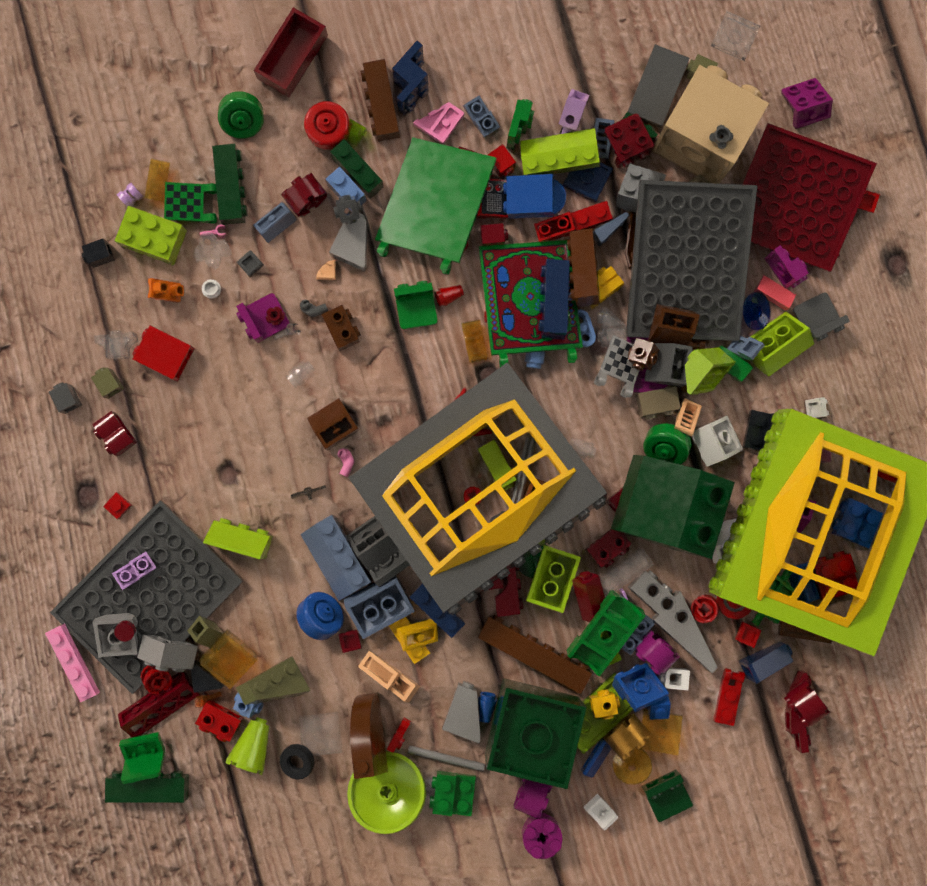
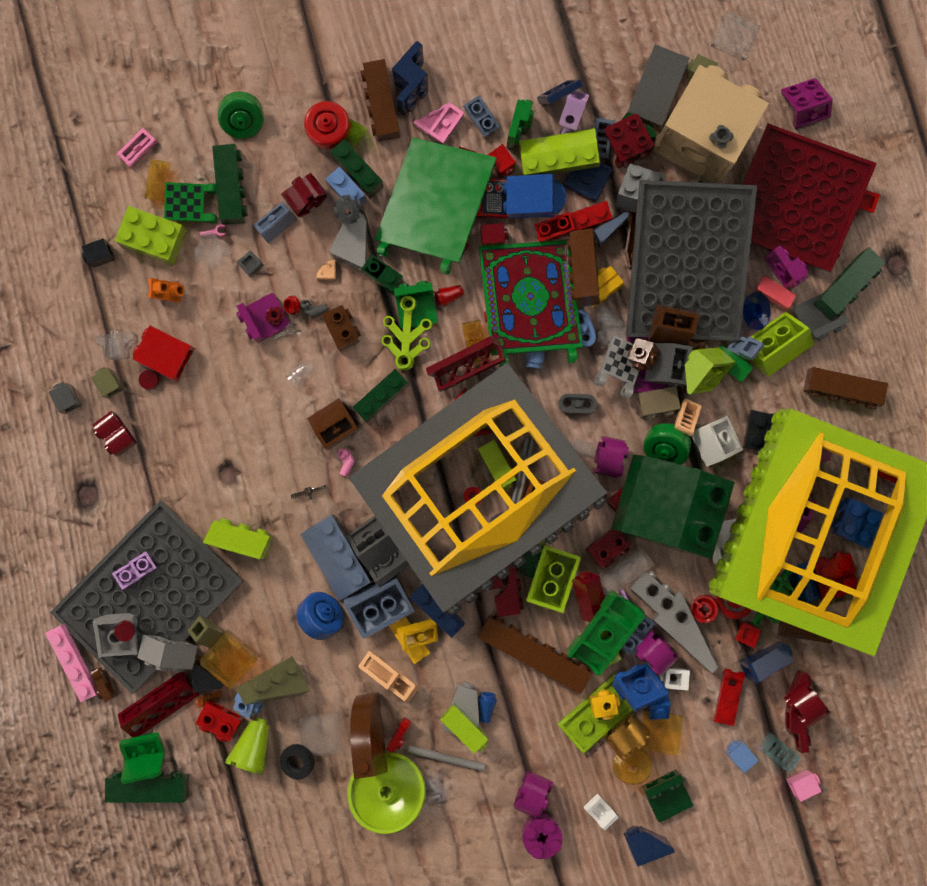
(104, 687): none -> reddish brown plate
(117, 505): red plate -> none
(126, 198): lavender wheel -> none
(147, 144): none -> bright pink tile
(148, 380): none -> dark red tile
(155, 680): red wheel -> none
(211, 289): white plate -> none
(291, 52): dark red piece -> none
(292, 305): none -> red plate
(350, 641): dark red plate -> none
(380, 395): none -> dark green brick
(382, 274): none -> dark green slope
(406, 337): none -> lime plant
(452, 793): green plate -> none
(463, 357): none -> dark red fence
(464, 728): none -> lime brick
(535, 733): dark green piece -> none
(555, 299): dark blue brick -> none
(559, 91): none -> dark blue tile
(577, 403): none -> dark grey plate
(596, 758): blue slope -> none
(610, 457): none -> magenta brick
(646, 845): none -> dark blue slope
(741, 755): none -> medium blue brick
(768, 742): none -> clear light blue slope
(804, 785): none -> bright pink brick
(816, 407): white tile -> none
(845, 387): none -> reddish brown brick
(849, 283): none -> dark green brick

